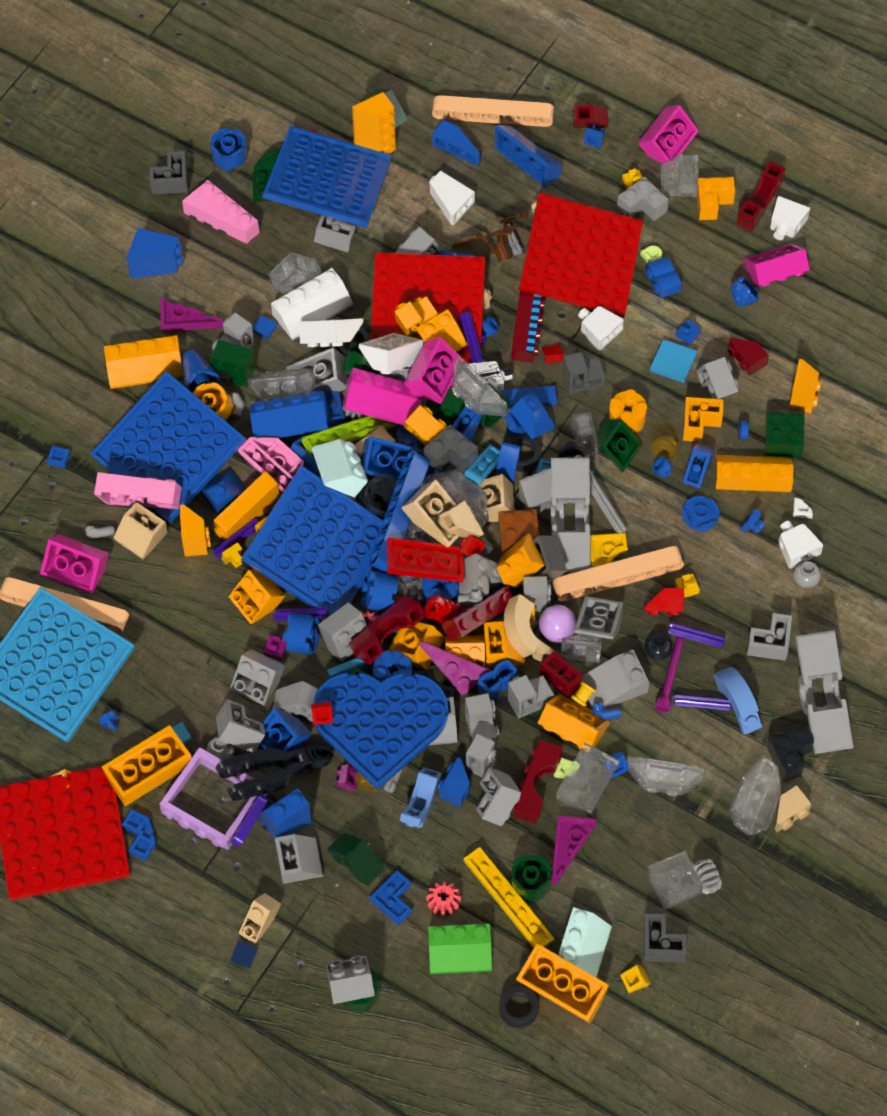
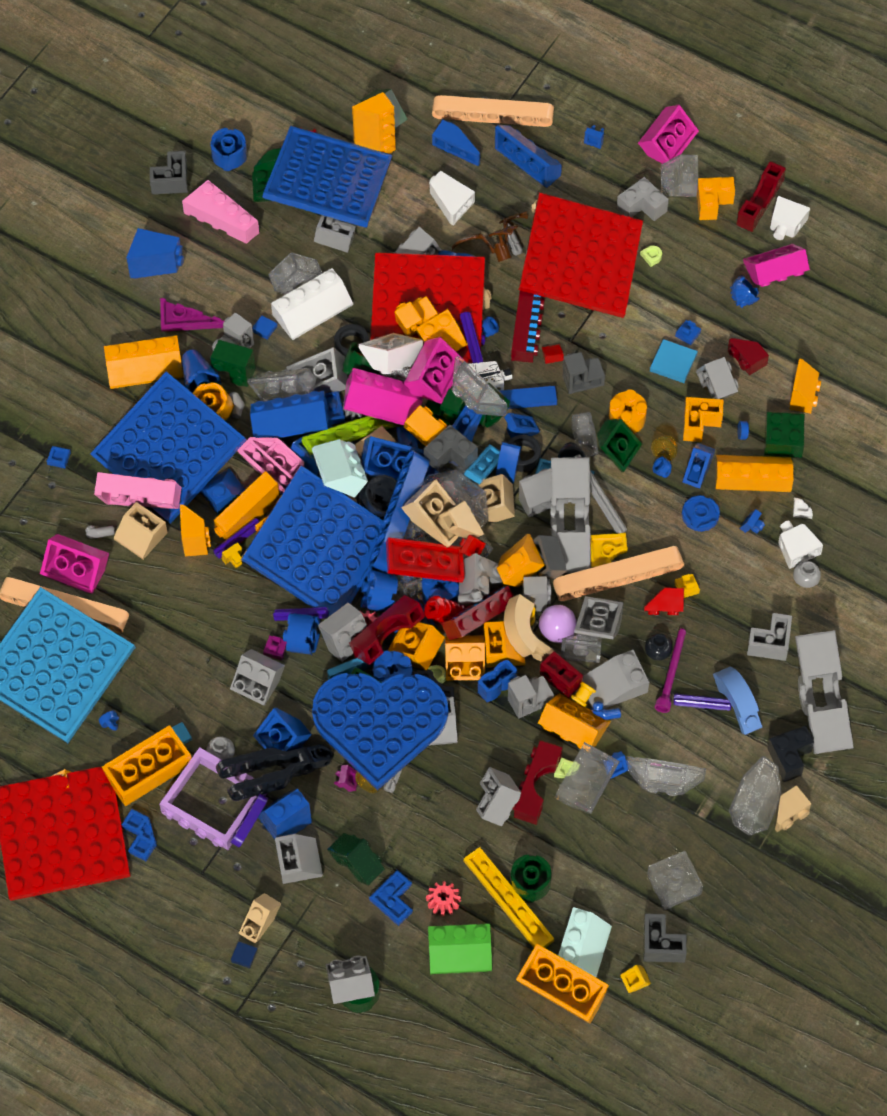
(238, 729): light grey brick -> none
(256, 596): light orange slope -> none
(296, 699): light grey brick -> none
(322, 713): red tile -> none
(328, 332): white slope -> none
(422, 798): medium blue arch -> none
(456, 785): blue slope -> none
(460, 672): magenta wing -> none
(480, 717): light grey brick -> none
(481, 755): light grey brick -> none
(515, 525): dark orange brick -> none
(518, 991): black tyre -> none
(532, 416): blue slope -> none
(570, 837): magenta wing -> none
(589, 115): dark red slope -> none
(600, 326): white torso -> none
(631, 177): yellow tile -> none
(663, 277): blue brick -> none
(696, 635): dark purple axle -> none
(708, 875): light grey gear -> none

